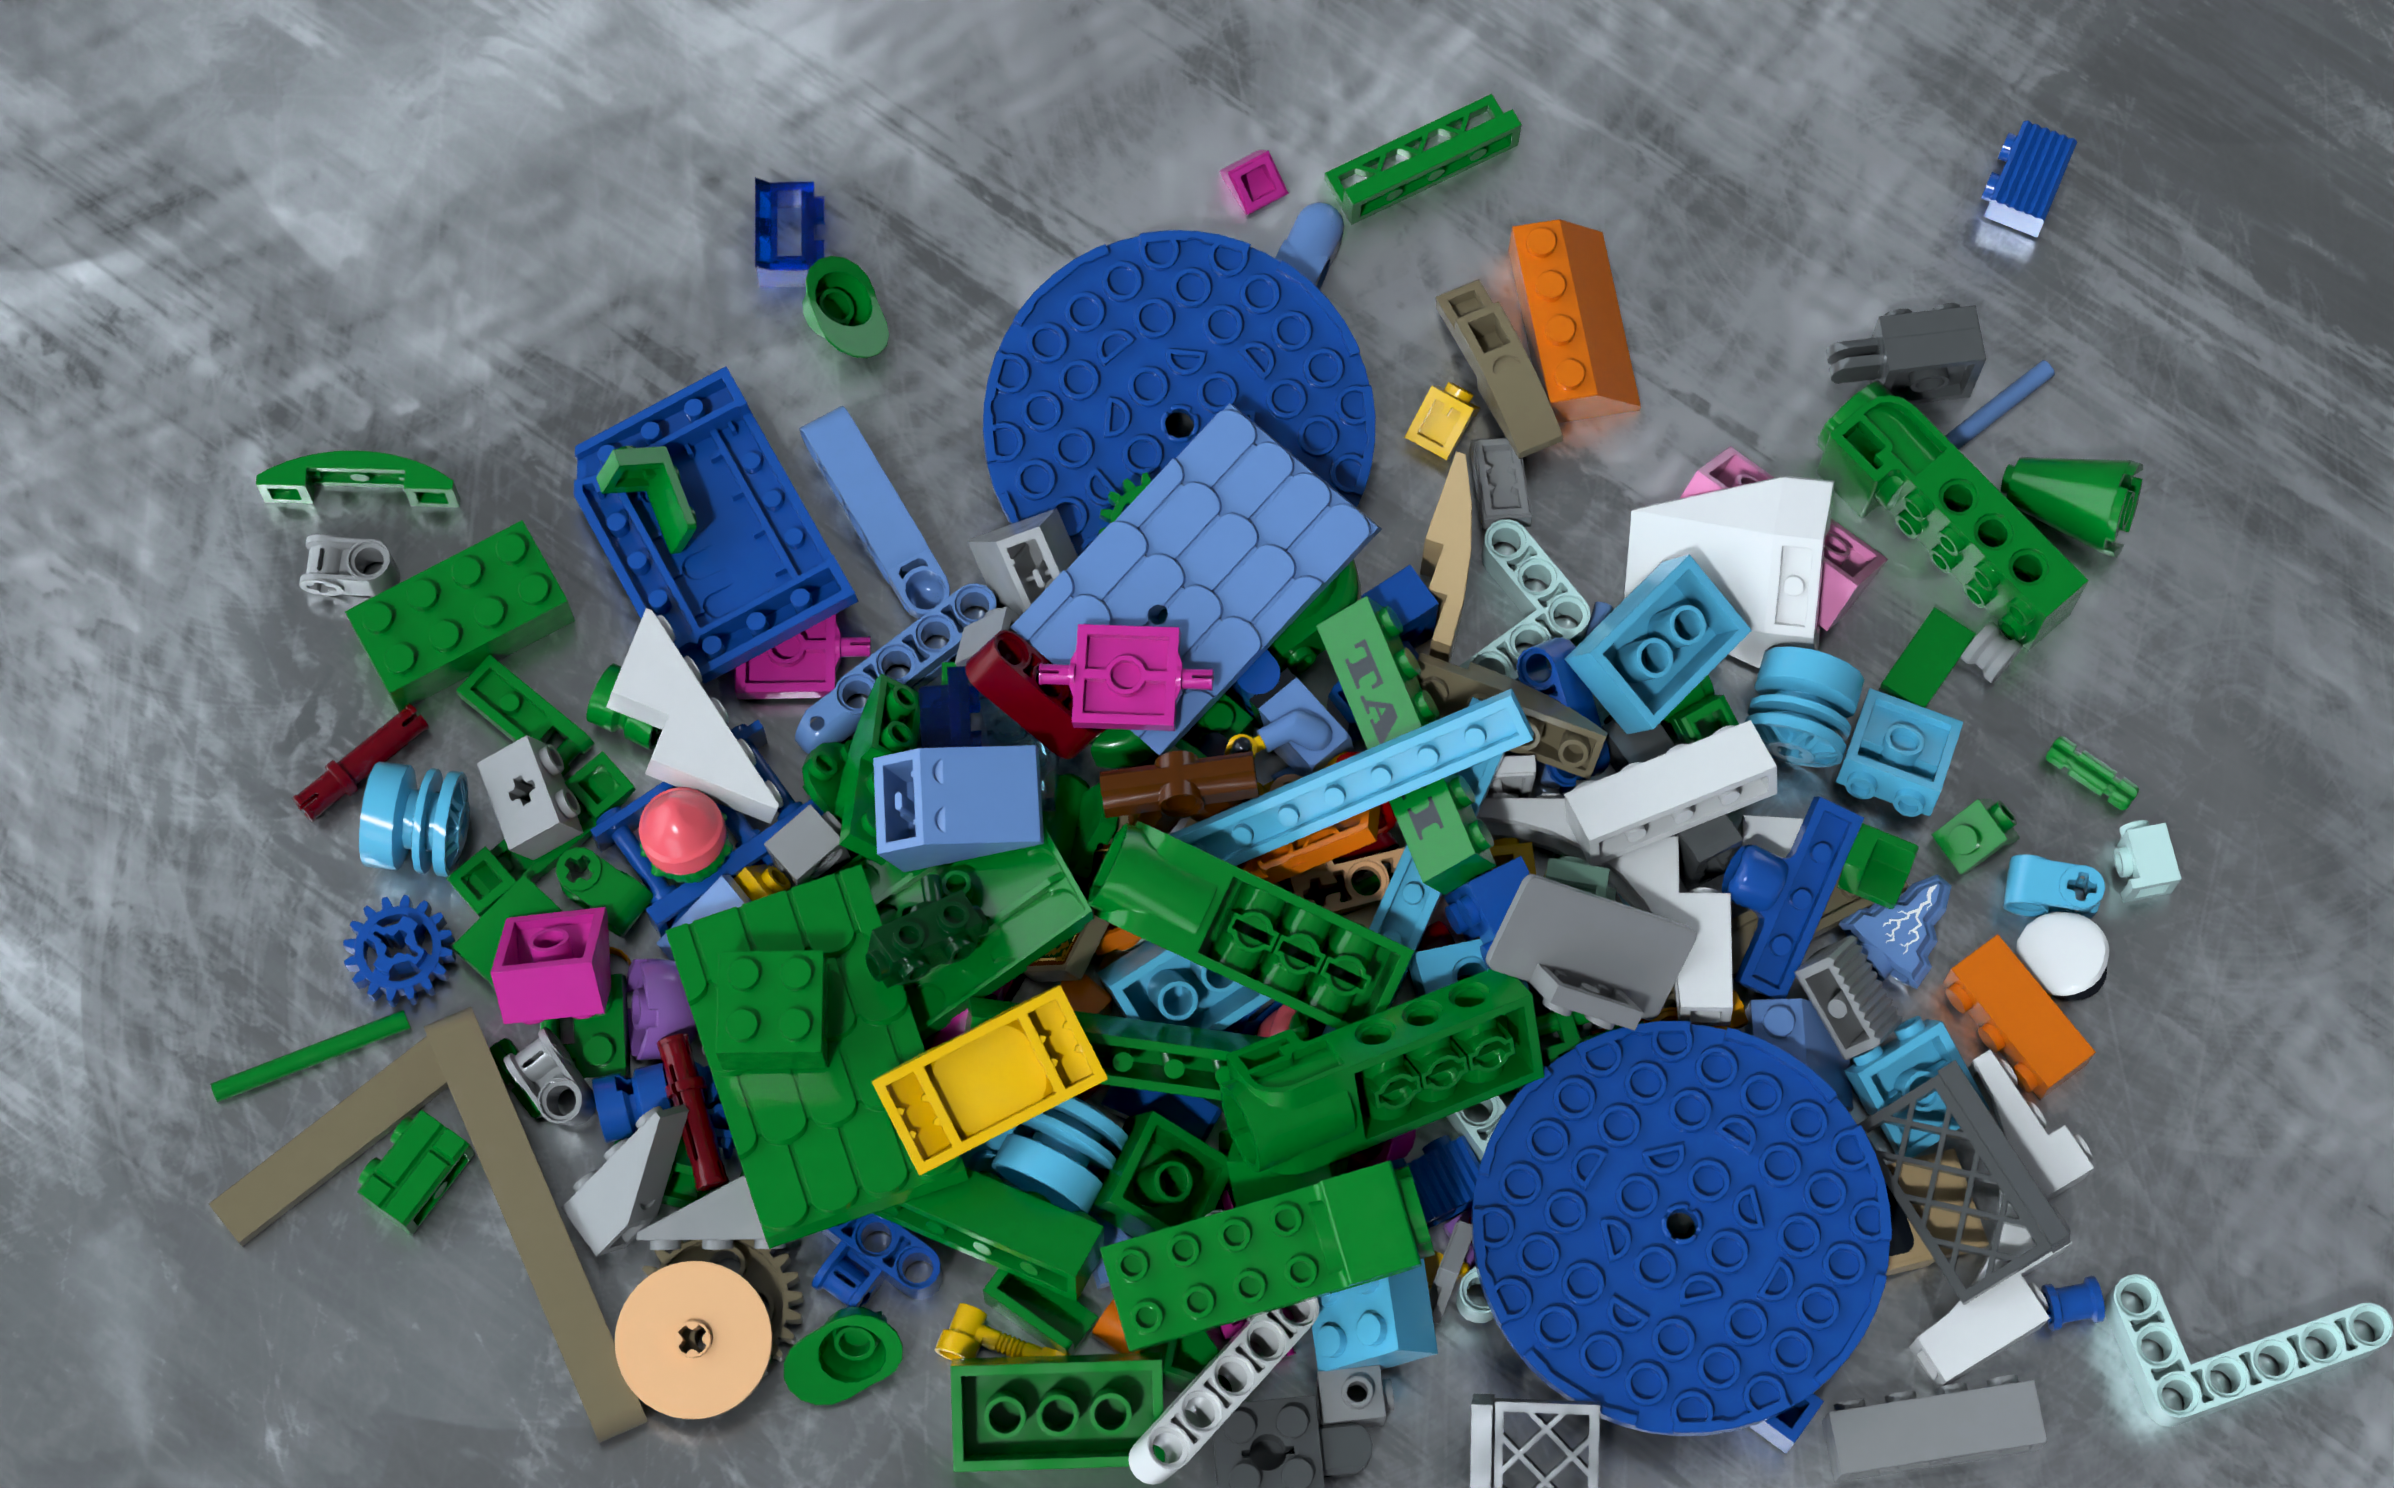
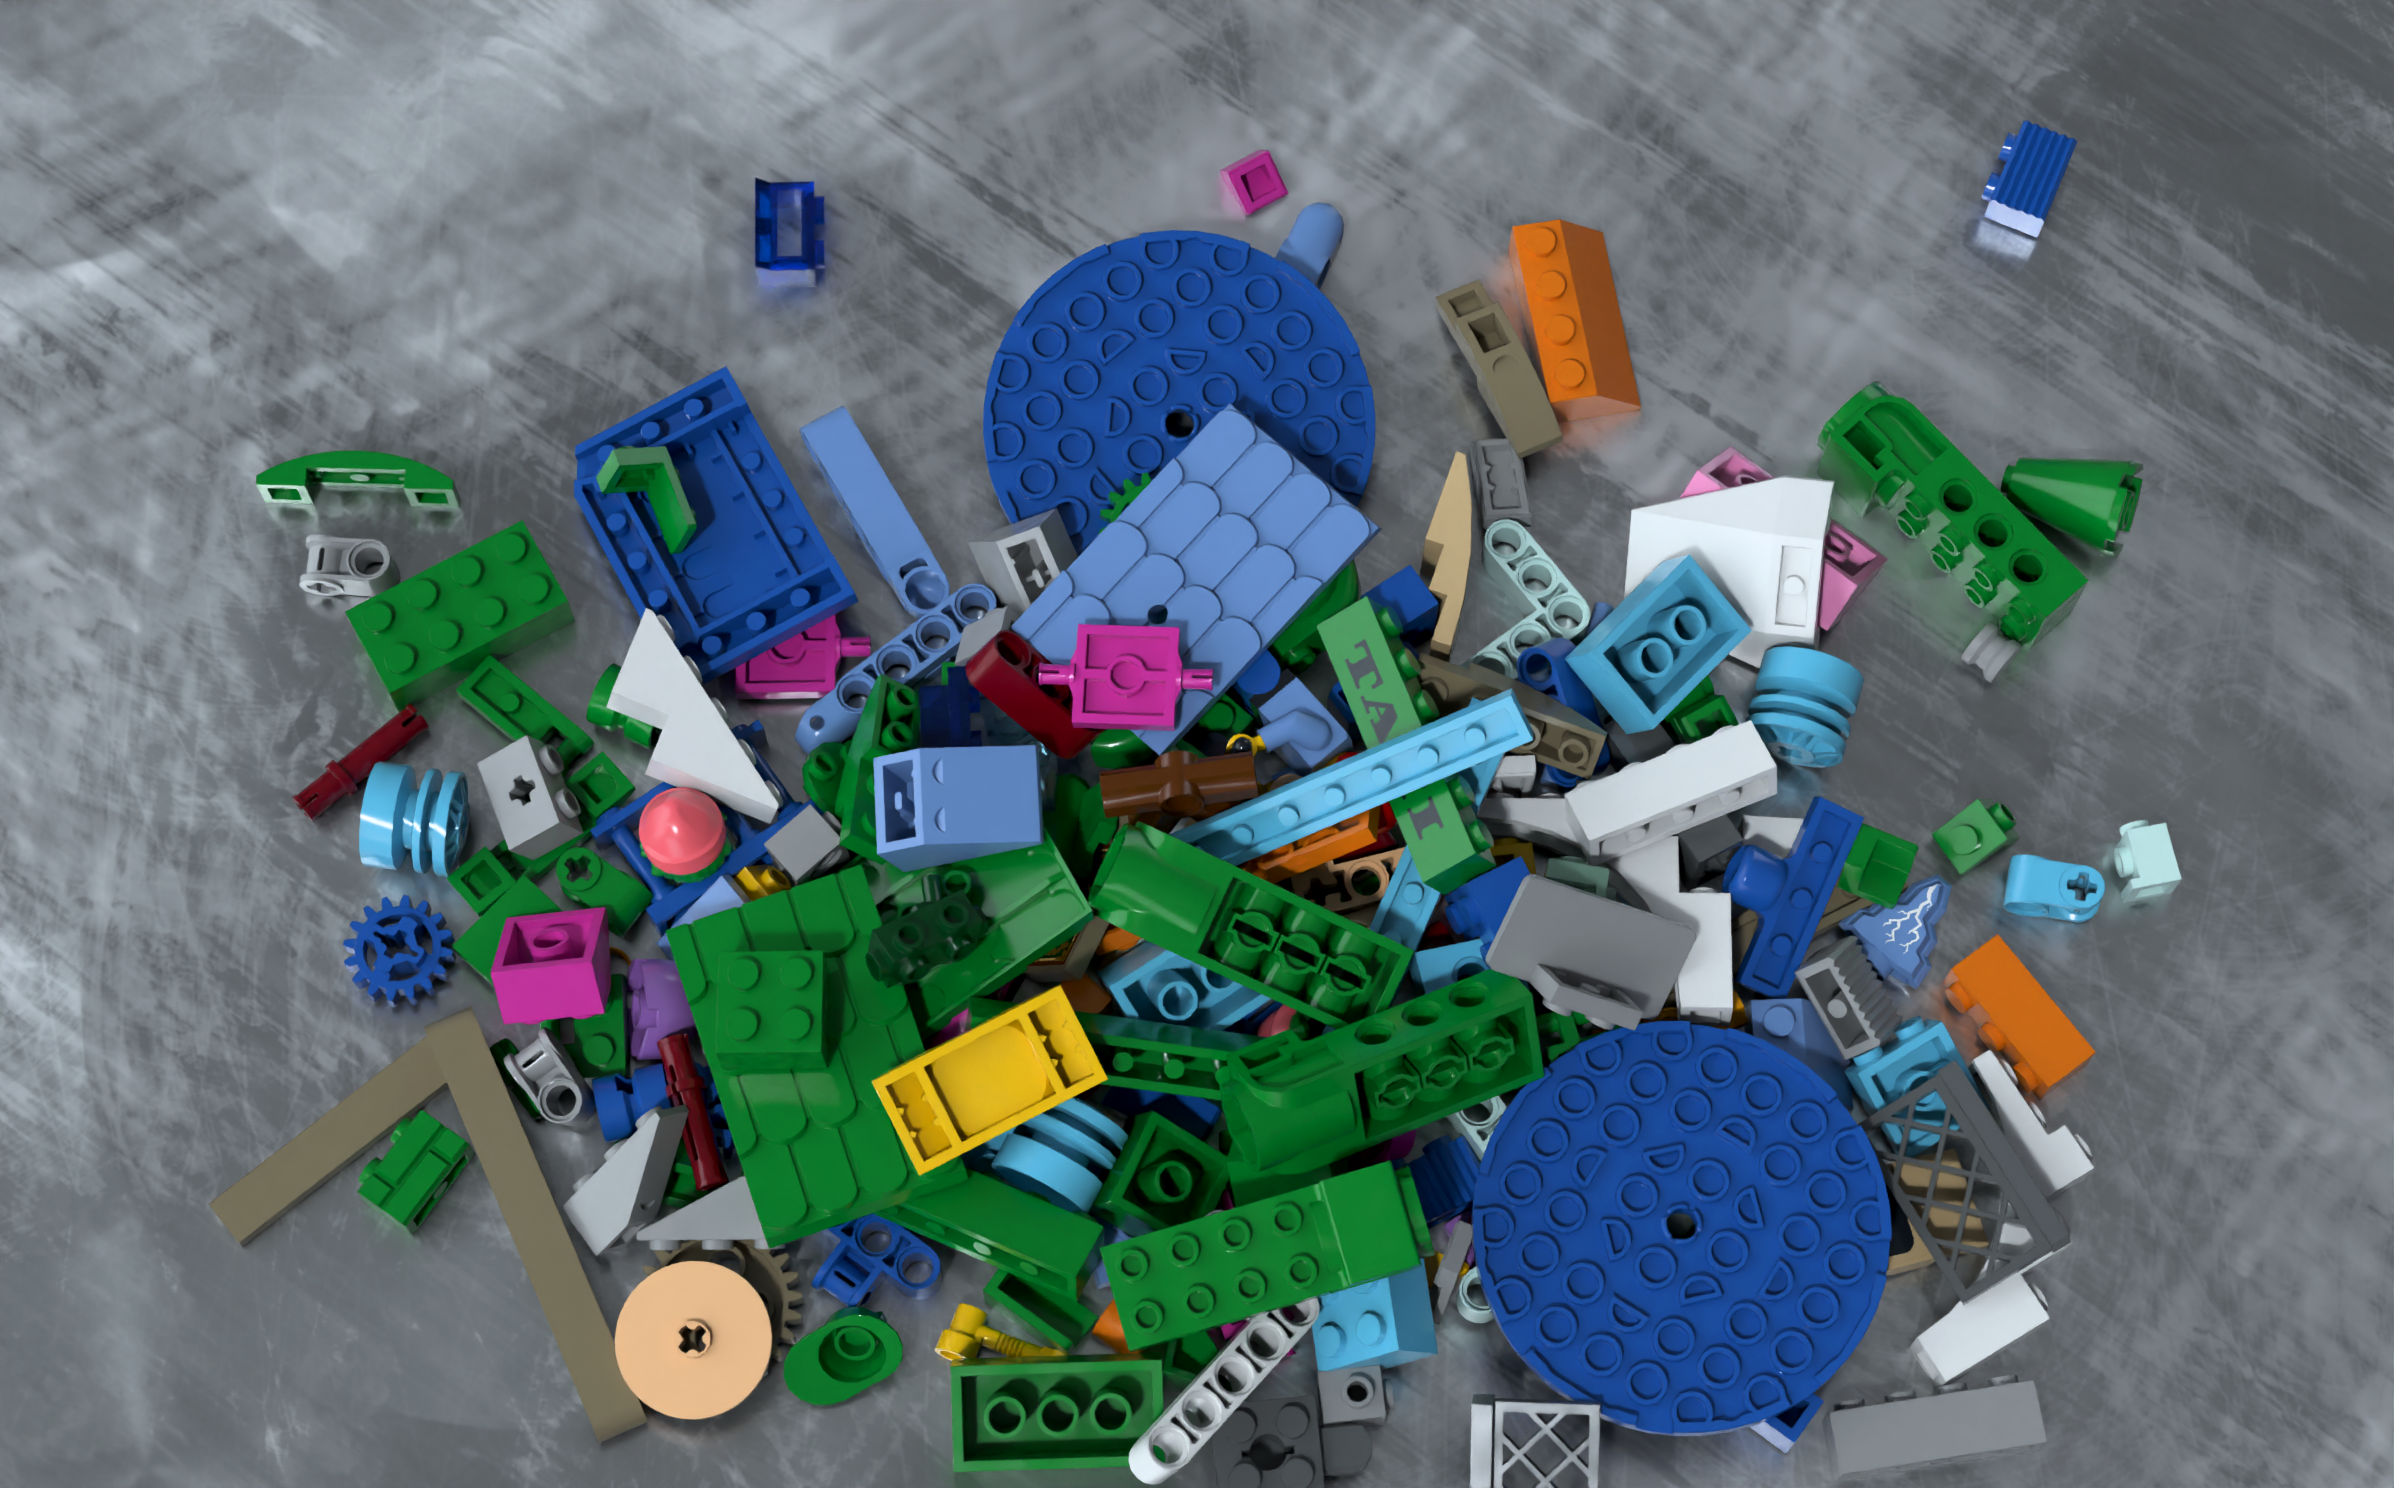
(310, 1056): green bar -> none
(844, 308): green piece -> none
(1423, 167): green fence -> none
(1442, 419): yellow bracket -> none
(1899, 754): medium azure plate -> none
(1916, 354): dark grey brick -> none
(1928, 659): green tile -> none
(2000, 404): medium blue bar -> none
(2065, 954): white piece -> none
(2074, 1303): blue bush -> none
(2092, 773): green axle -> none
(2238, 1364): light aqua beam -> none

